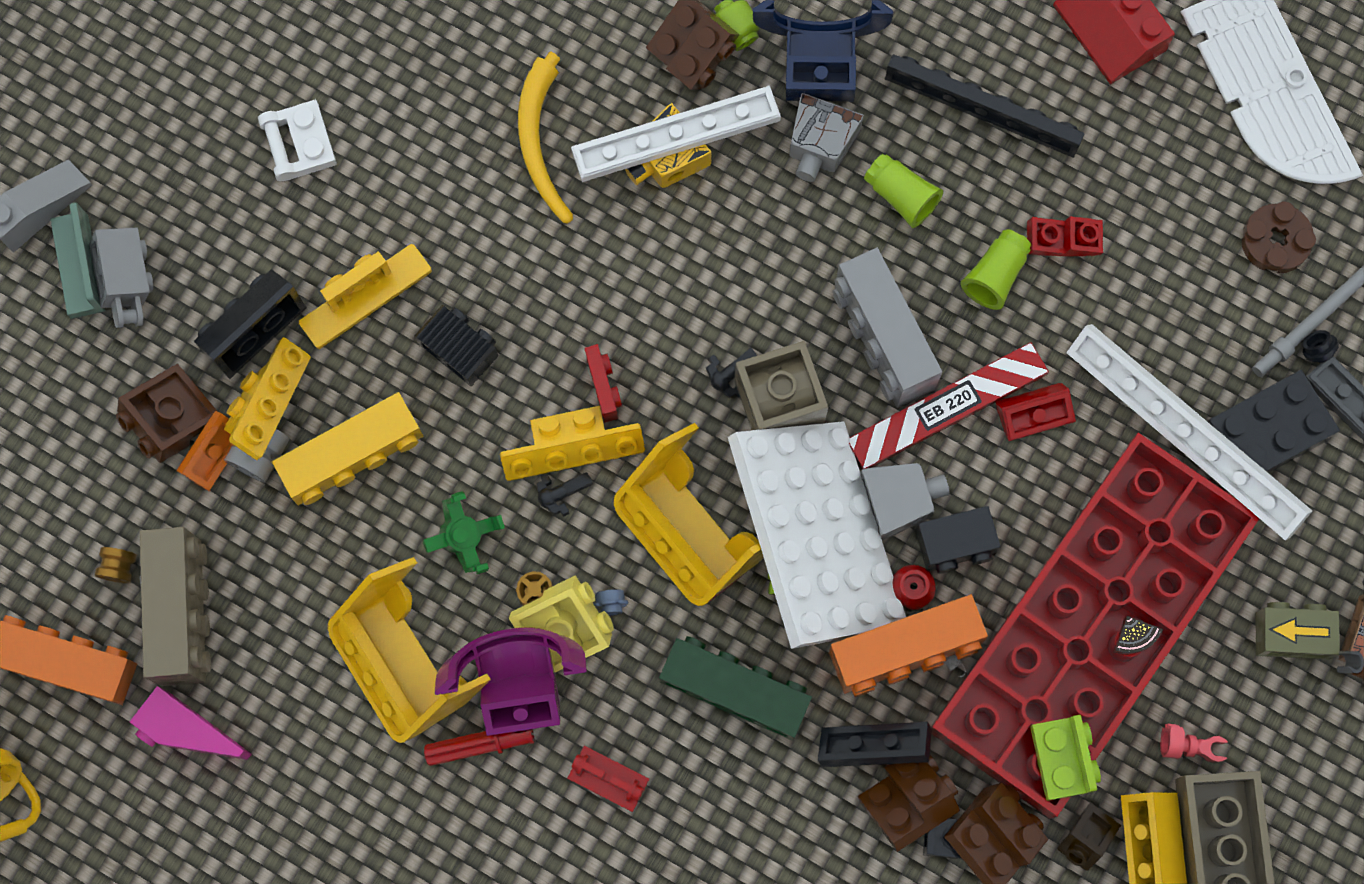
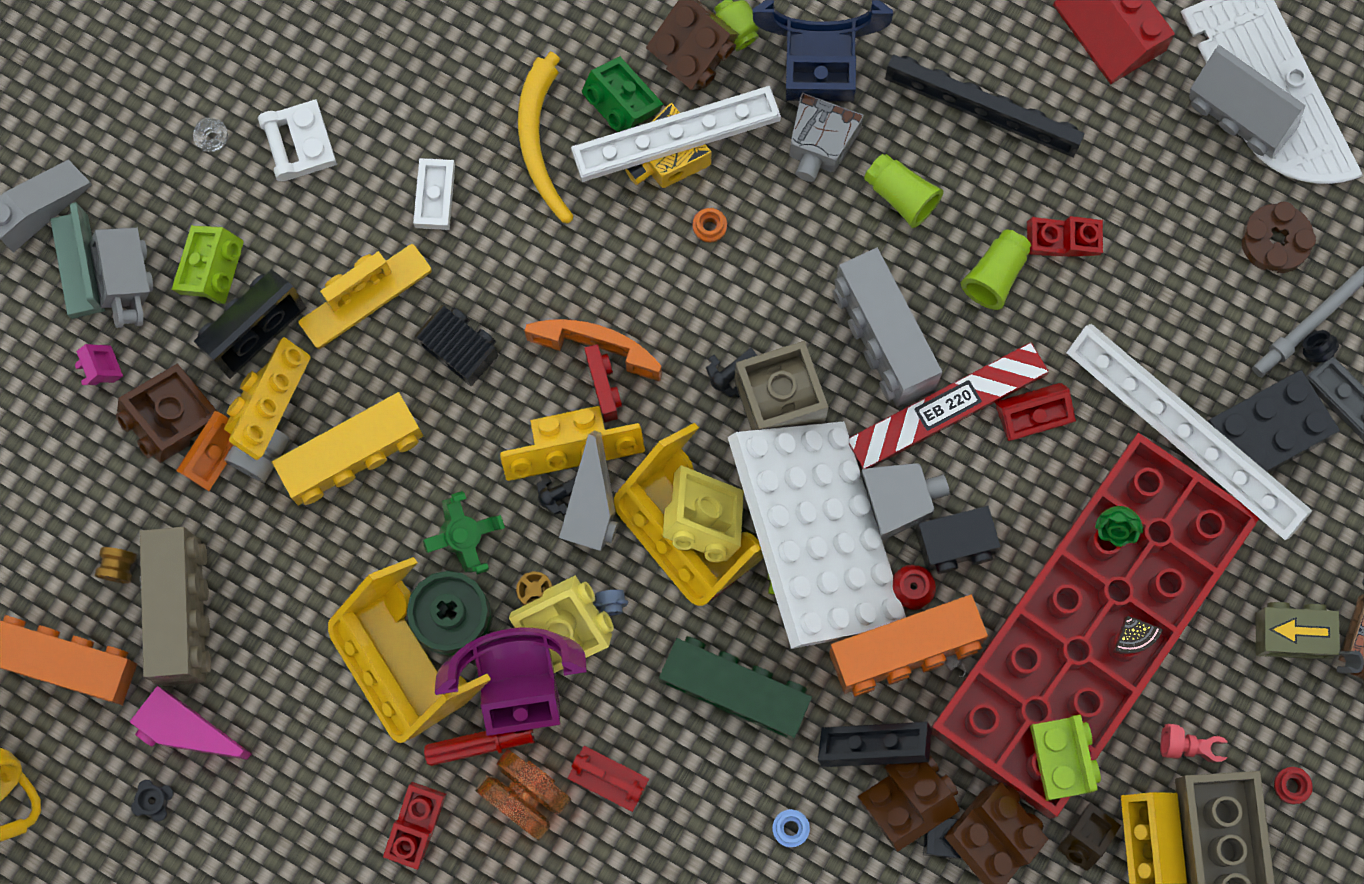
(98, 364): none -> dark pink tile
(141, 801): none -> black plate
(205, 127): none -> clear plate
(208, 263): none -> lime bracket
(414, 825): none -> red slope
(434, 194): none -> white plate
(435, 598): none -> dark green wheel
(525, 792): none -> clear orange wheel
(553, 332): none -> orange slope
(591, 502): none -> light grey slope
(620, 95): none -> green bracket
(704, 515): none -> light yellow plate
(709, 215): none -> orange plate
(793, 816): none -> light blue plate
(1119, 526): none -> green plate
(1246, 103): none -> light grey slope
(1303, 781): none -> red plate

